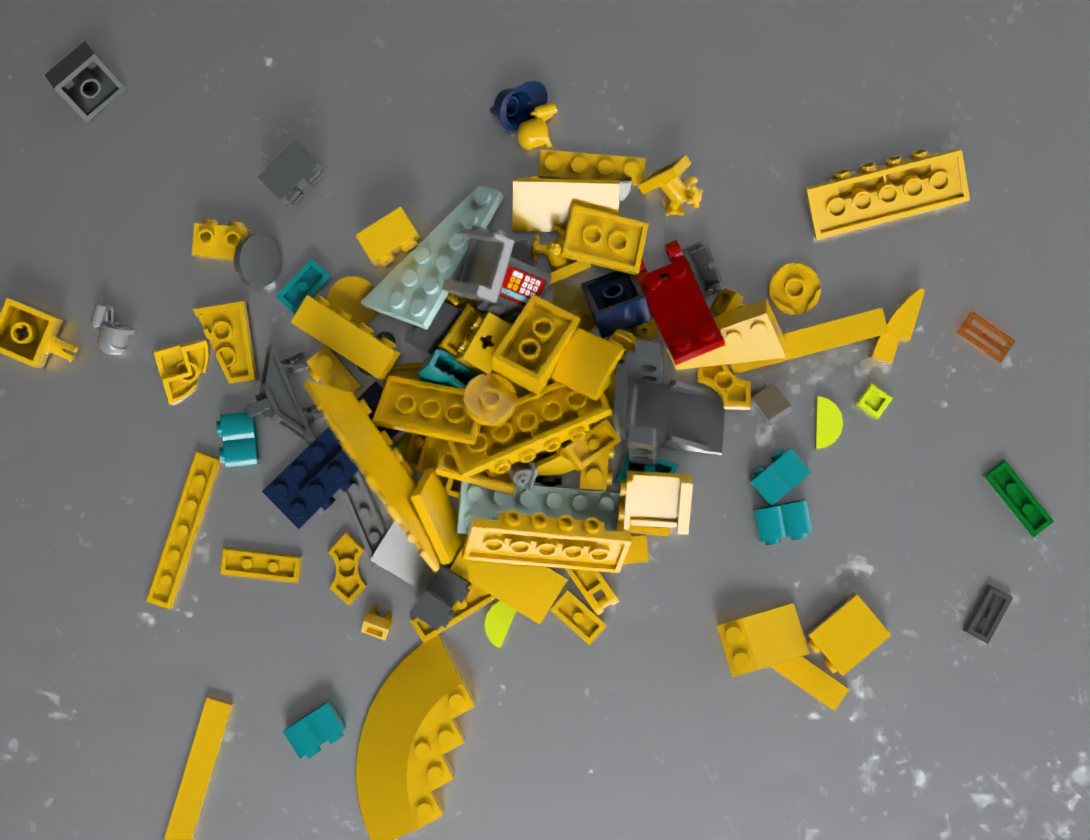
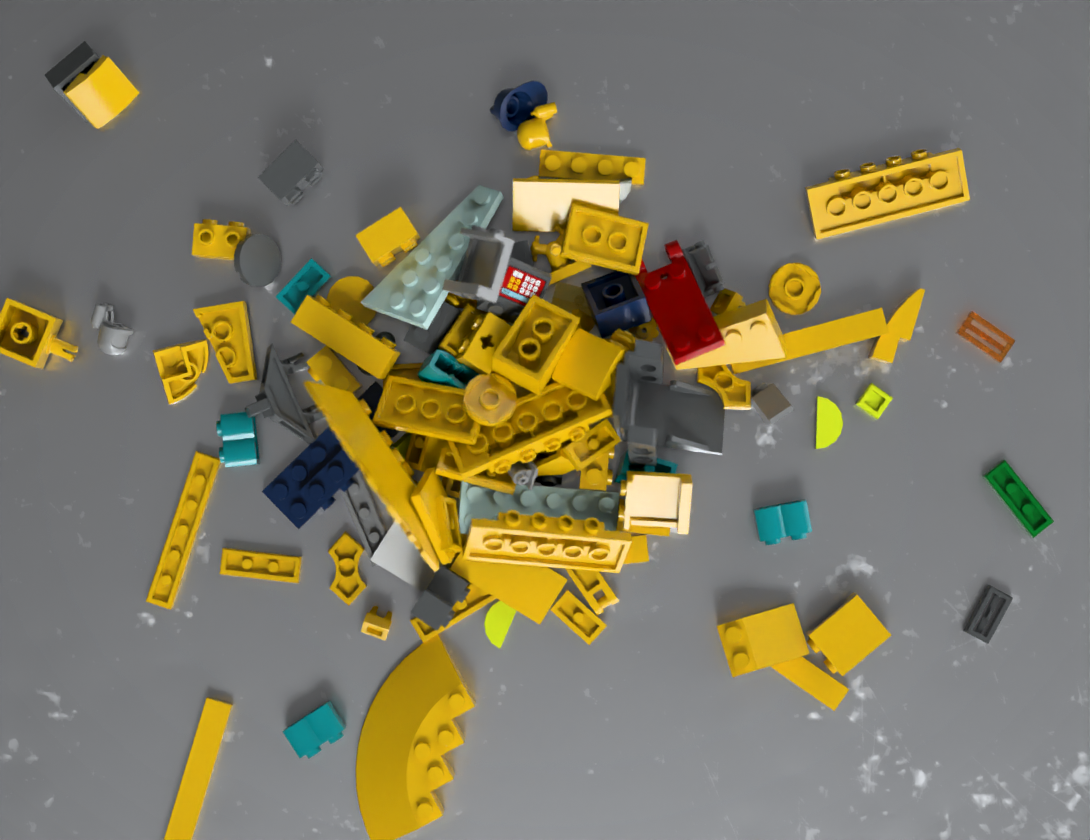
(101, 92): none -> yellow slope
(448, 524): none -> yellow tile
(677, 191): yellow piece -> none
(779, 476): teal brick -> none

